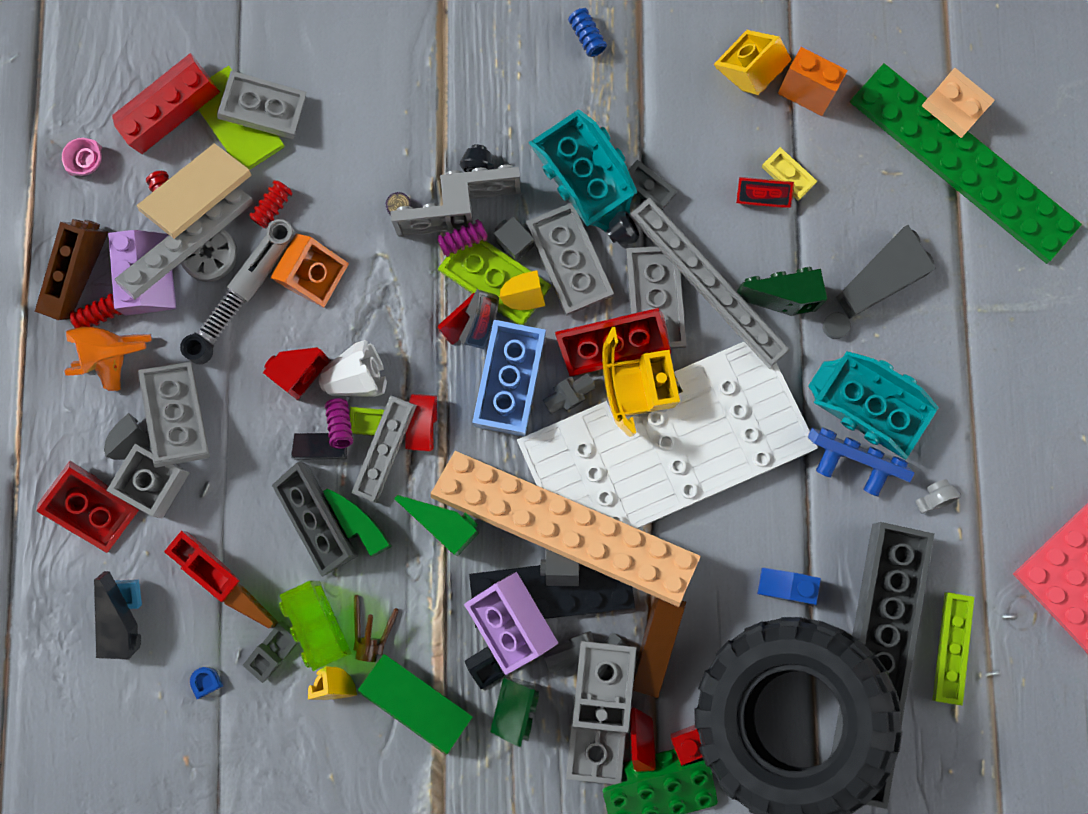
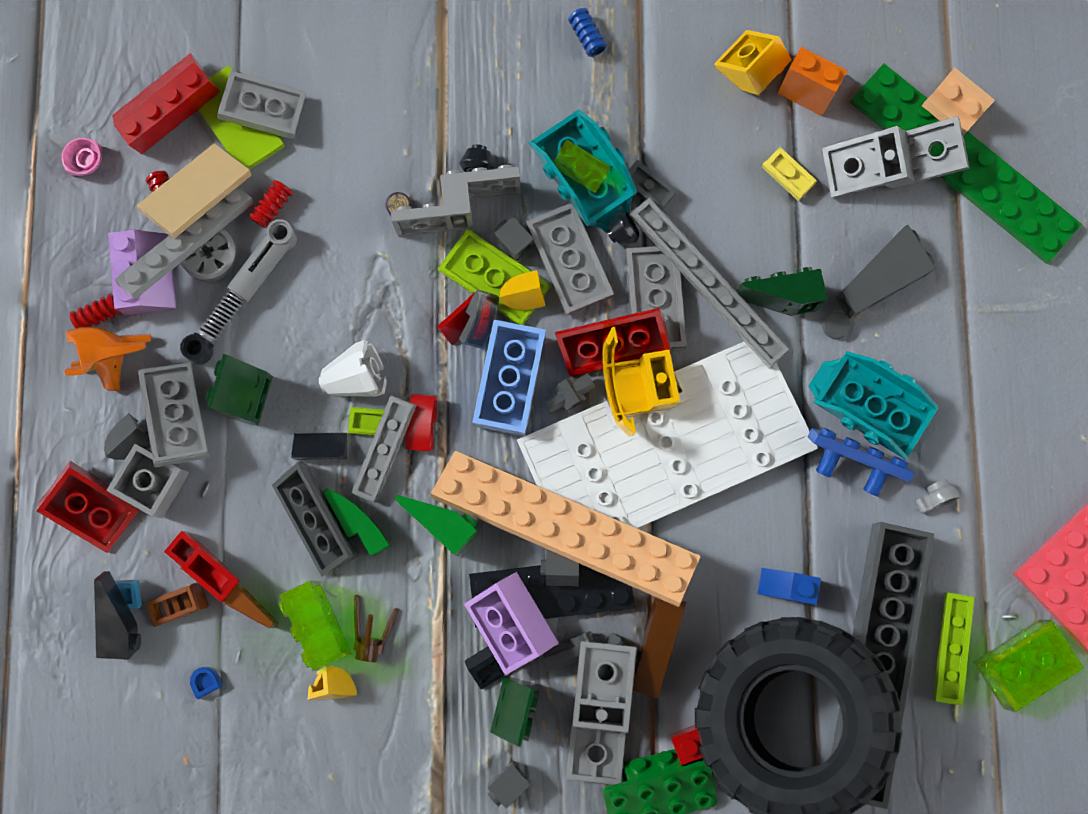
(69, 267): reddish brown slope -> none
(193, 598): none -> dark orange slope
(239, 390): none -> dark green slope
(271, 652): dark grey slope -> none
(296, 369): red slope -> none
(310, 269): orange slope -> none
(338, 423): magenta piece -> none
(415, 704): green brick -> none
(461, 238): magenta piece -> none
(508, 785): none -> dark grey brick
(581, 166): none -> clear neon green slope
(642, 741): red slope -> none
(765, 192): slope -> none
(895, 157): none -> light grey bracket
(1028, 665): none -> clear neon green brick

